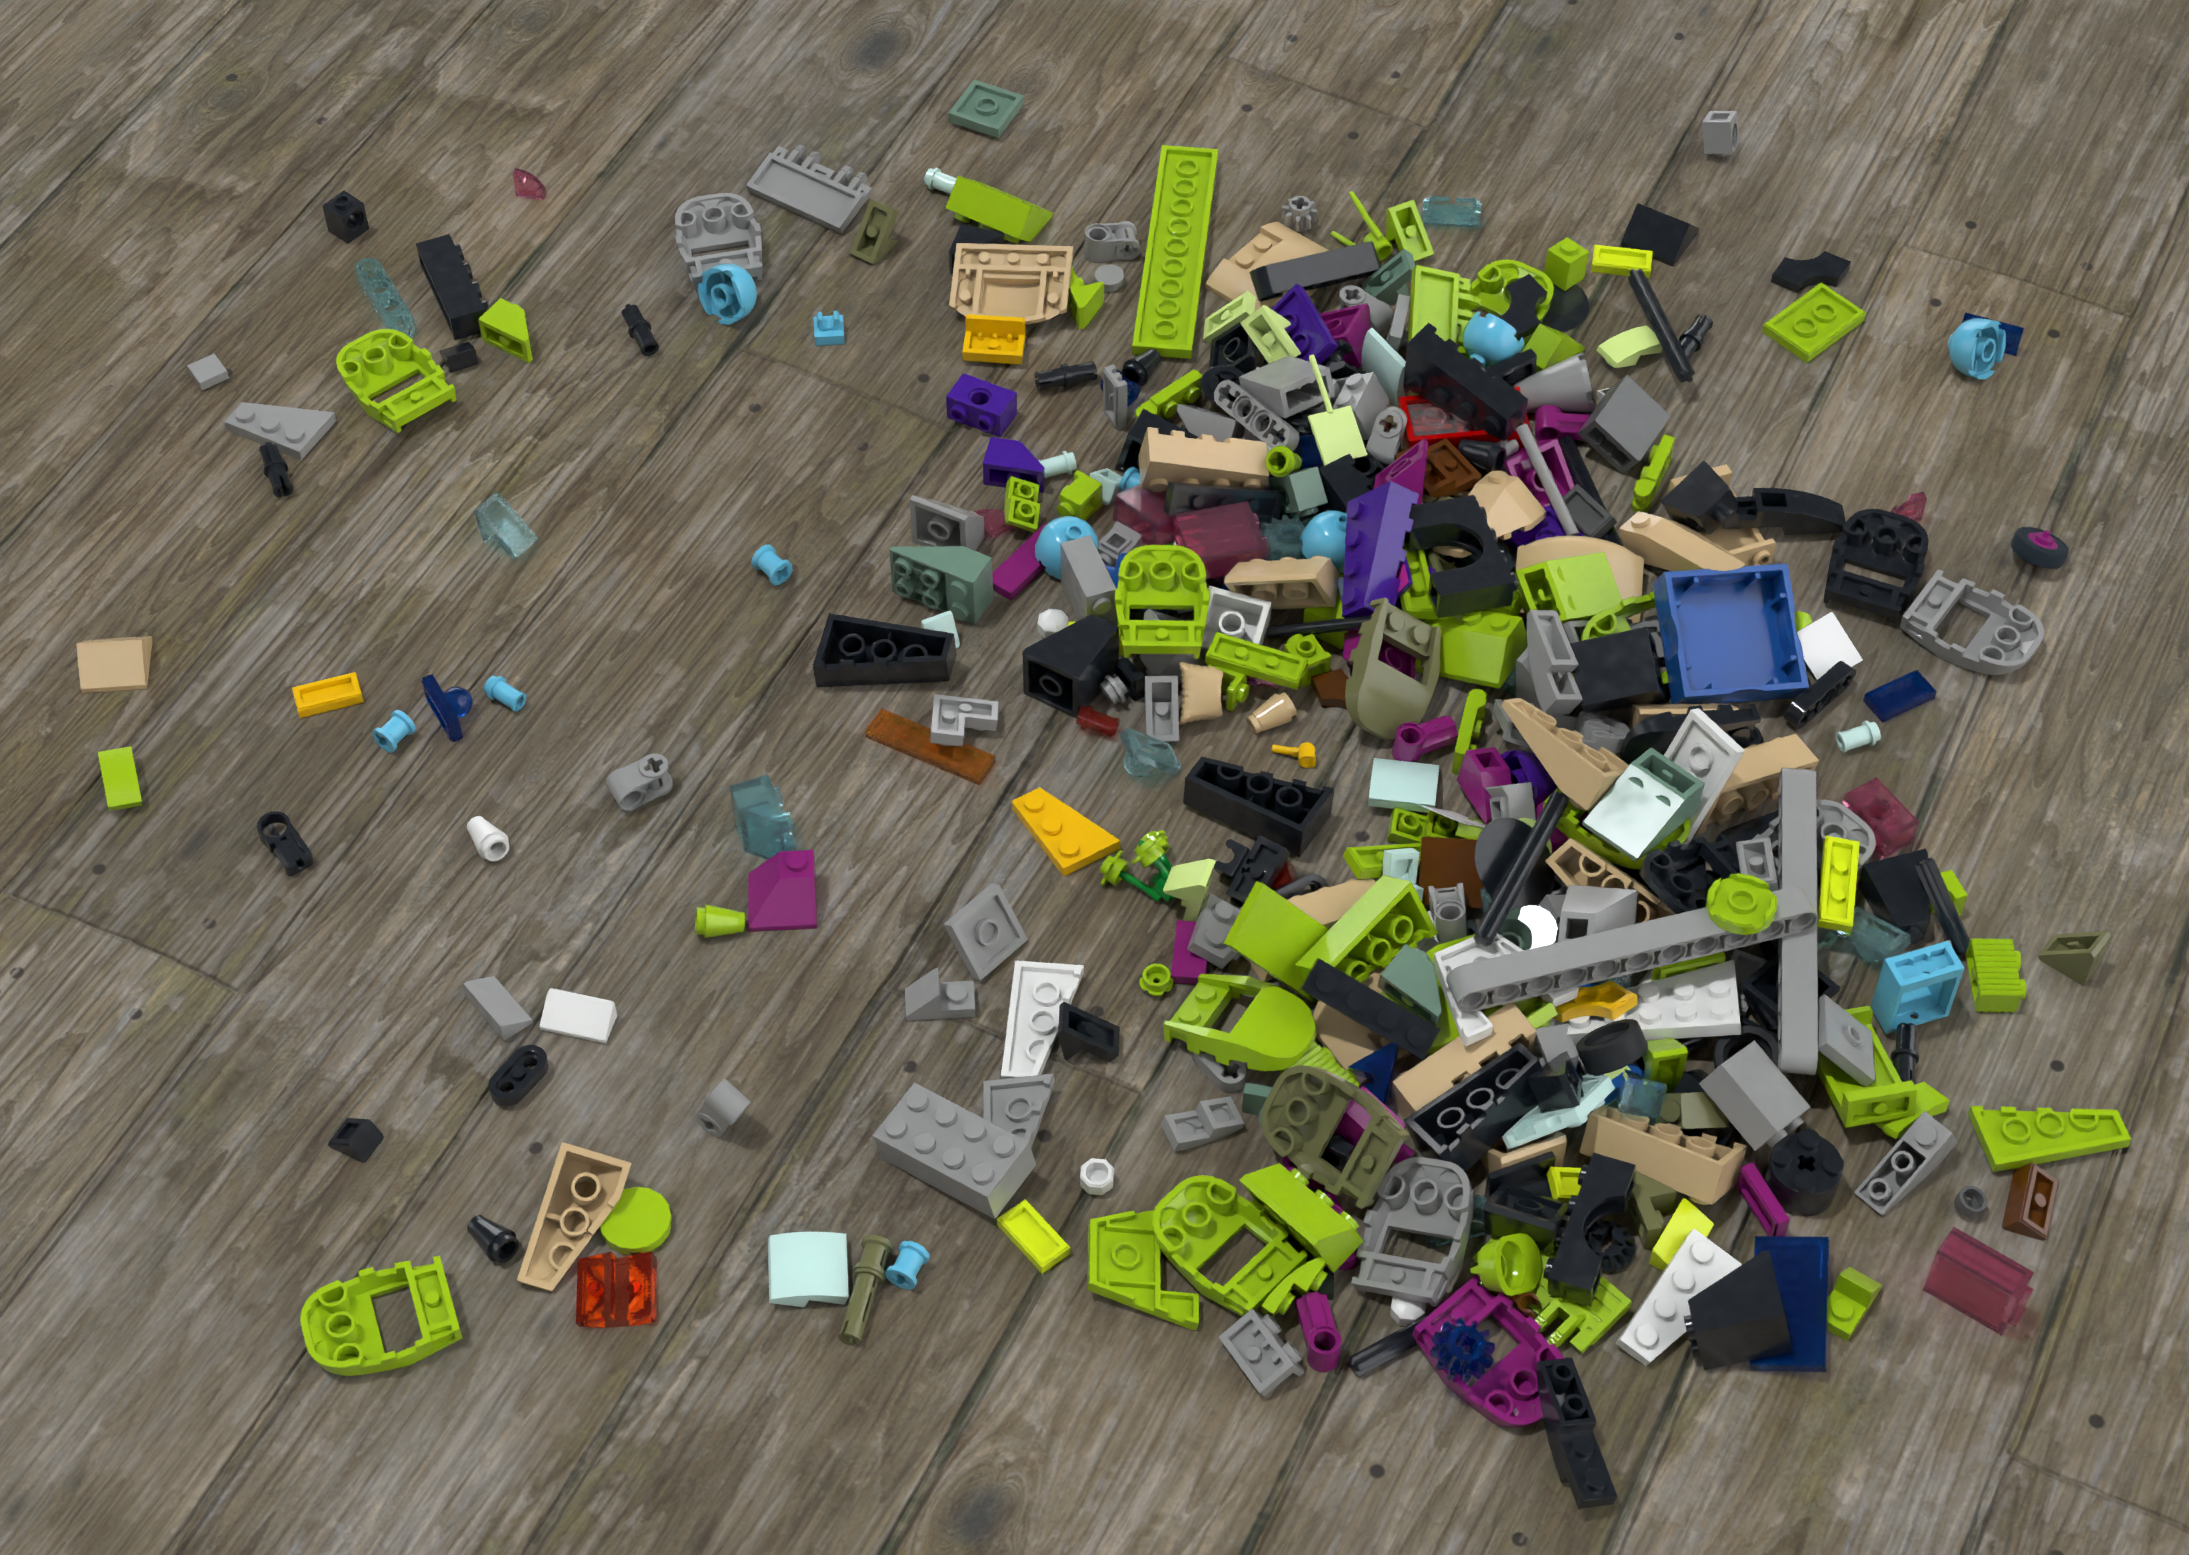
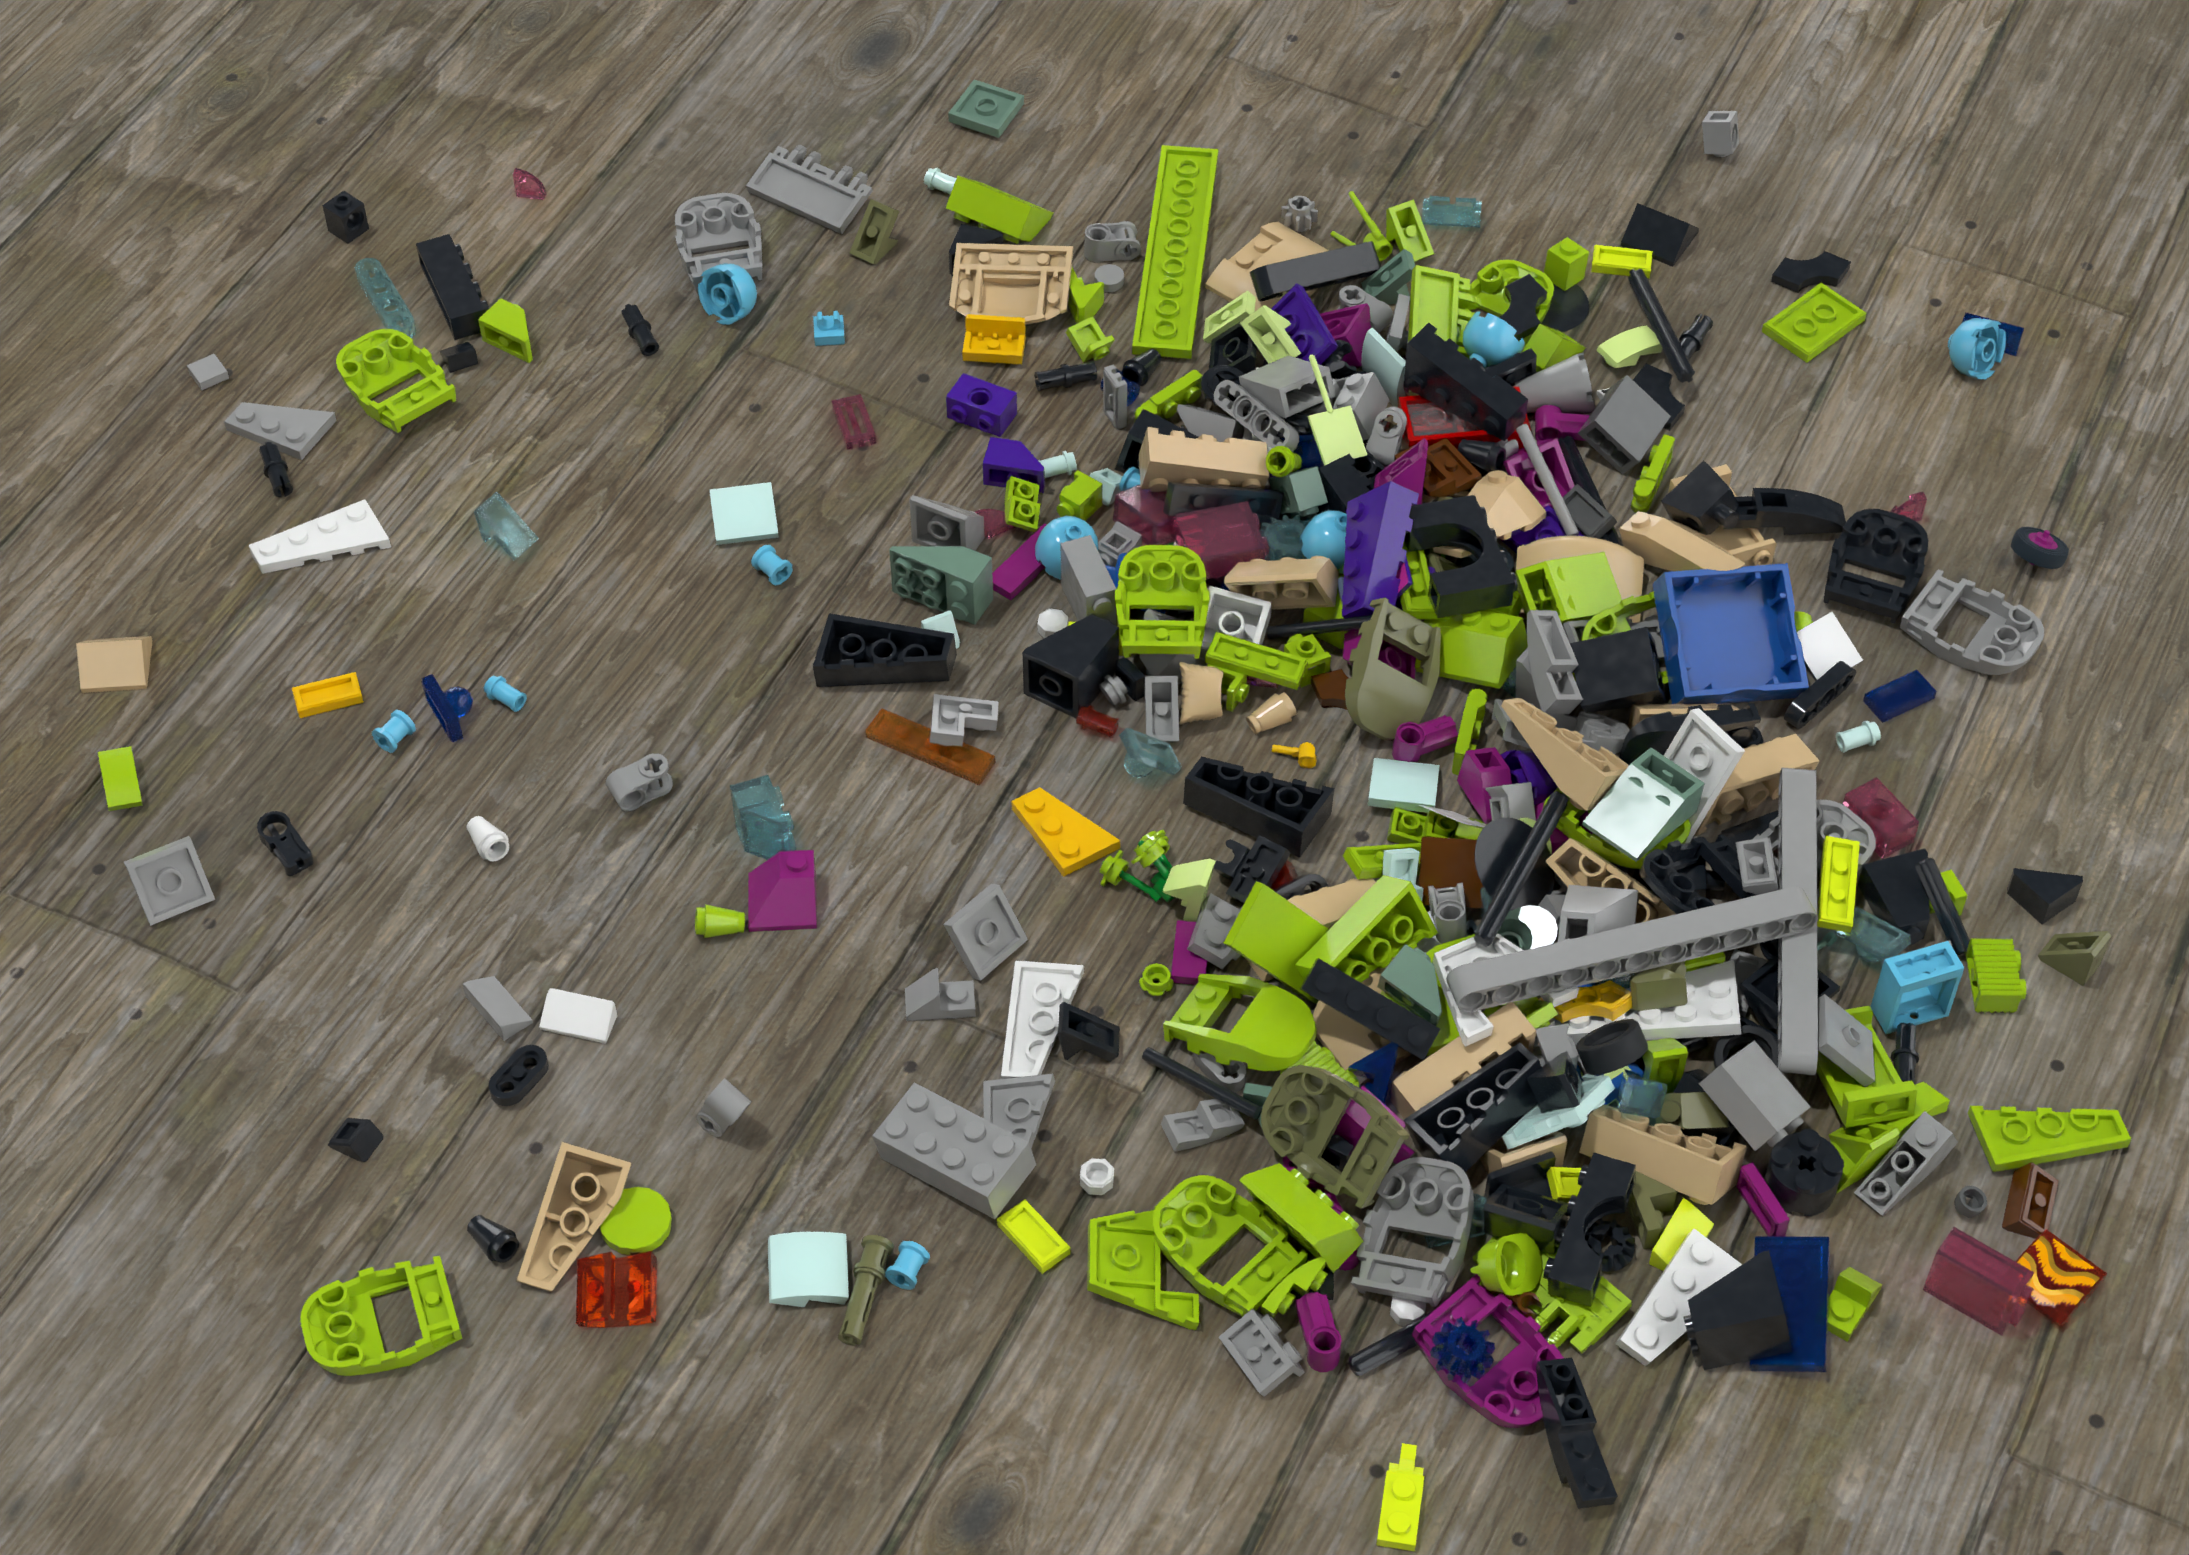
(169, 880): none -> light grey tile
(334, 533): none -> white wing
(743, 513): none -> light aqua slope
(858, 437): none -> clear pink tile
(1089, 340): none -> lime bracket
(1202, 1083): none -> black bar
(1401, 1502): none -> neon yellow hinge
(1656, 385): none -> black tile
(1660, 987): none -> olive slope
(1741, 904): lime tile -> none
(1862, 1149): none -> lime slope
(2043, 892): none -> black slope
(2060, 1277): none -> slope

